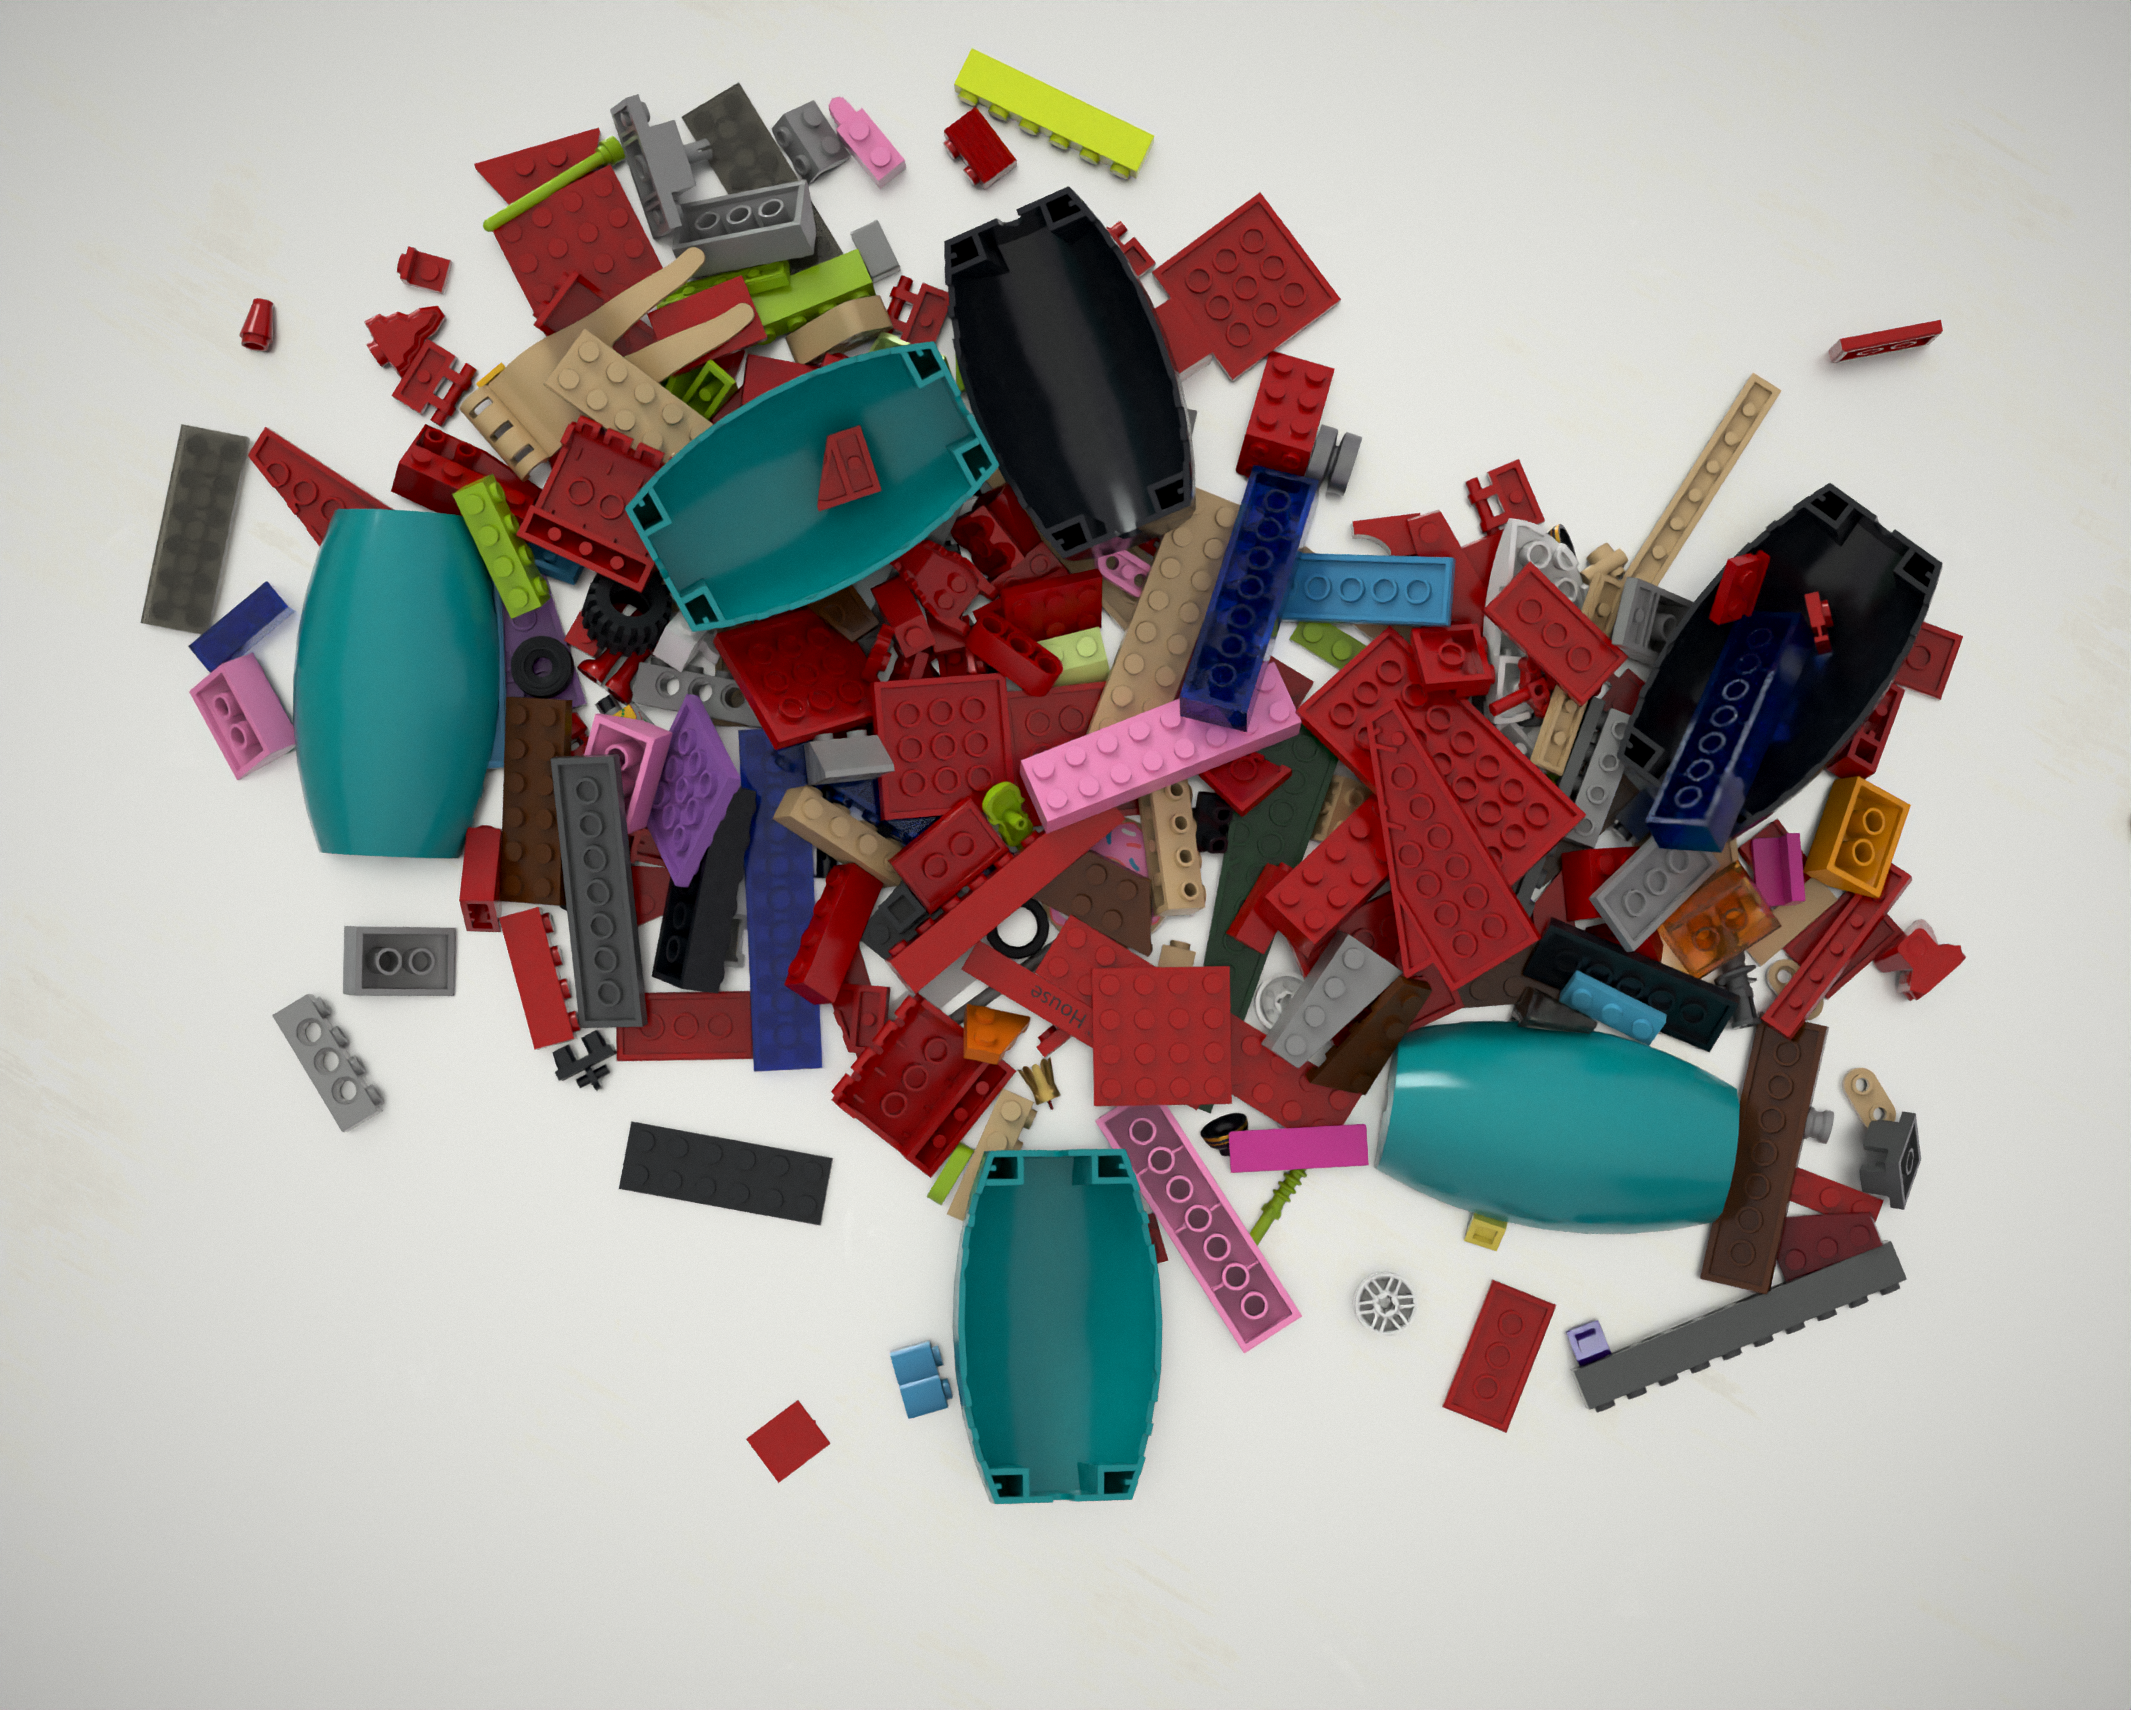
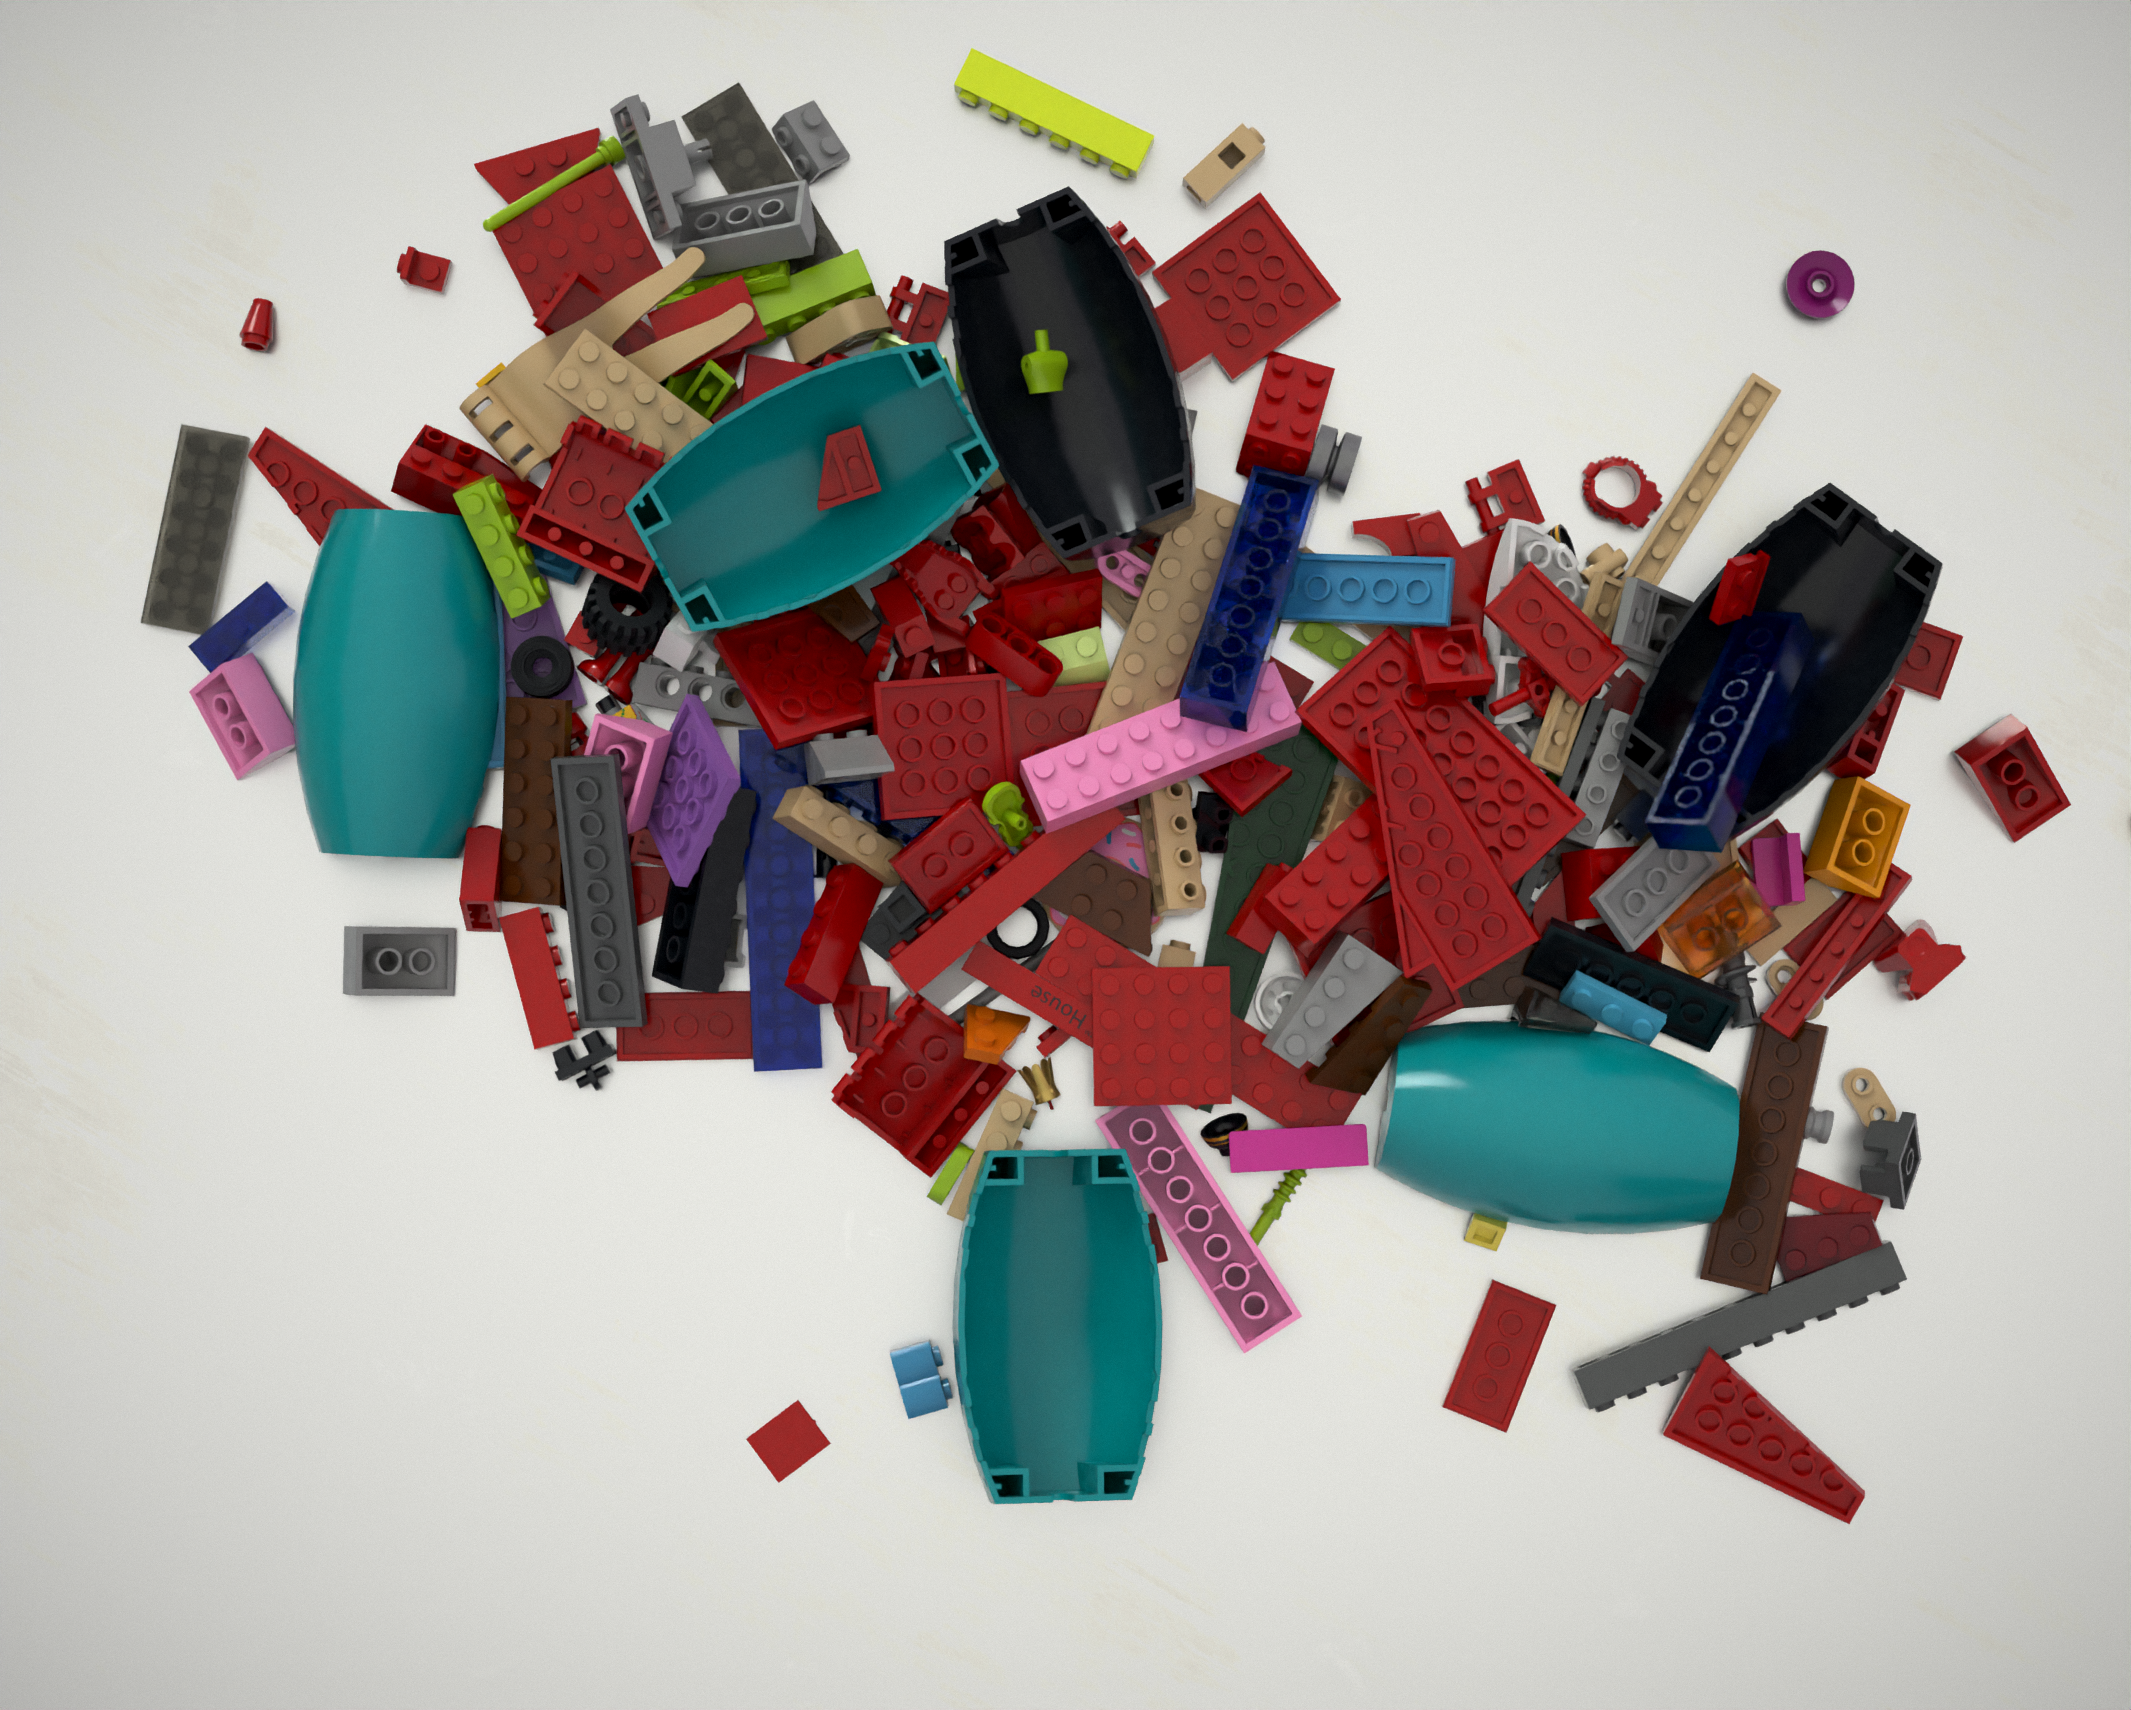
(293, 1024): light grey brick -> none
(402, 335): red rock -> none
(425, 377): red plate -> none
(726, 1173): black plate -> none
(866, 142): bright pink hinge -> none
(875, 251): light grey piece -> none
(979, 149): red brick -> none
(1044, 368): none -> lime piece
(1224, 164): none -> tan brick
(1390, 1320): white wheel -> none
(1589, 1343): plate -> none
(1645, 497): none -> red piece
(1744, 1431): none -> red wing
(1820, 620): red plate -> none
(1829, 270): none -> magenta dish
(1885, 341): red tile -> none
(2013, 777): none -> red slope

